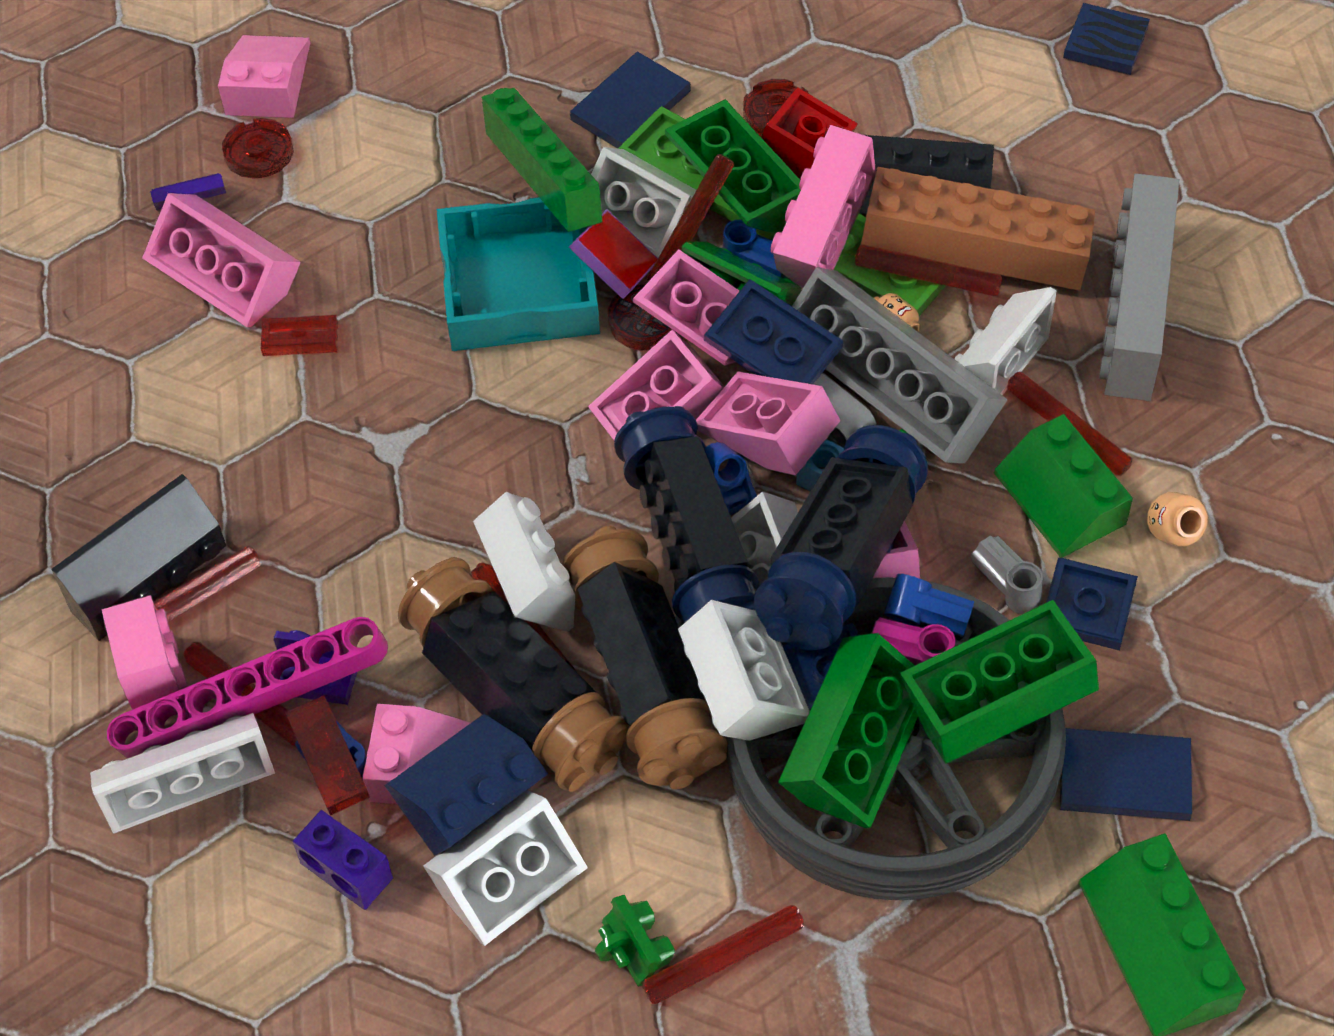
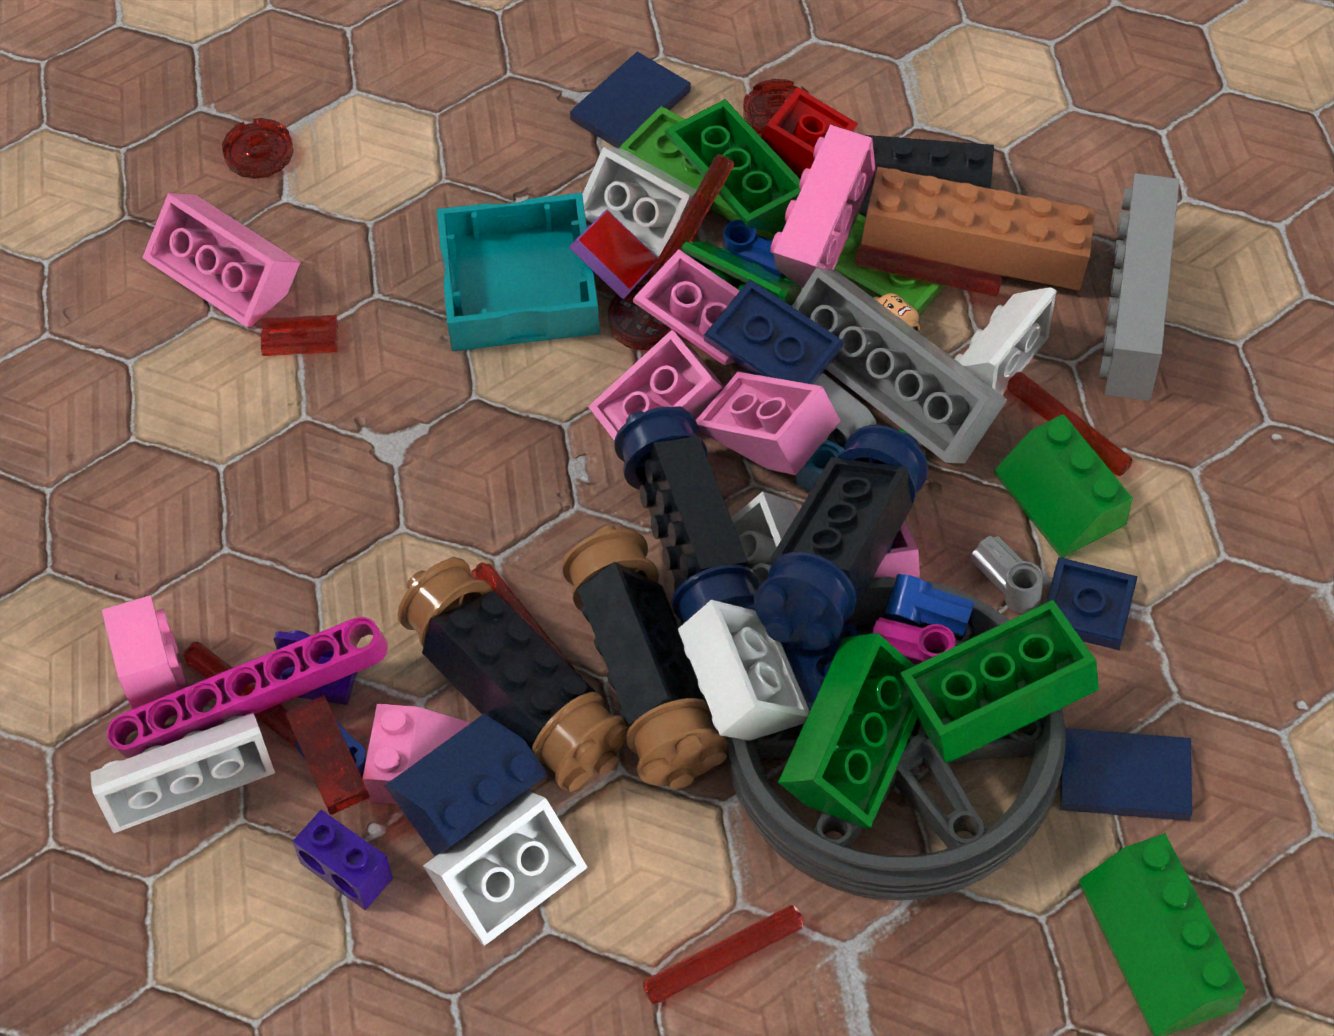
(140, 554): slope -> none
(202, 187): dark purple tile -> none
(208, 583): clear red axle -> none
(263, 76): bright pink slope -> none
(527, 562): white slope -> none
(542, 159): green brick -> none
(628, 942): green hips -> none
(733, 479): blue piece -> none
(1106, 38): dark blue tile -> none
(1177, 519): light nougat head -> none

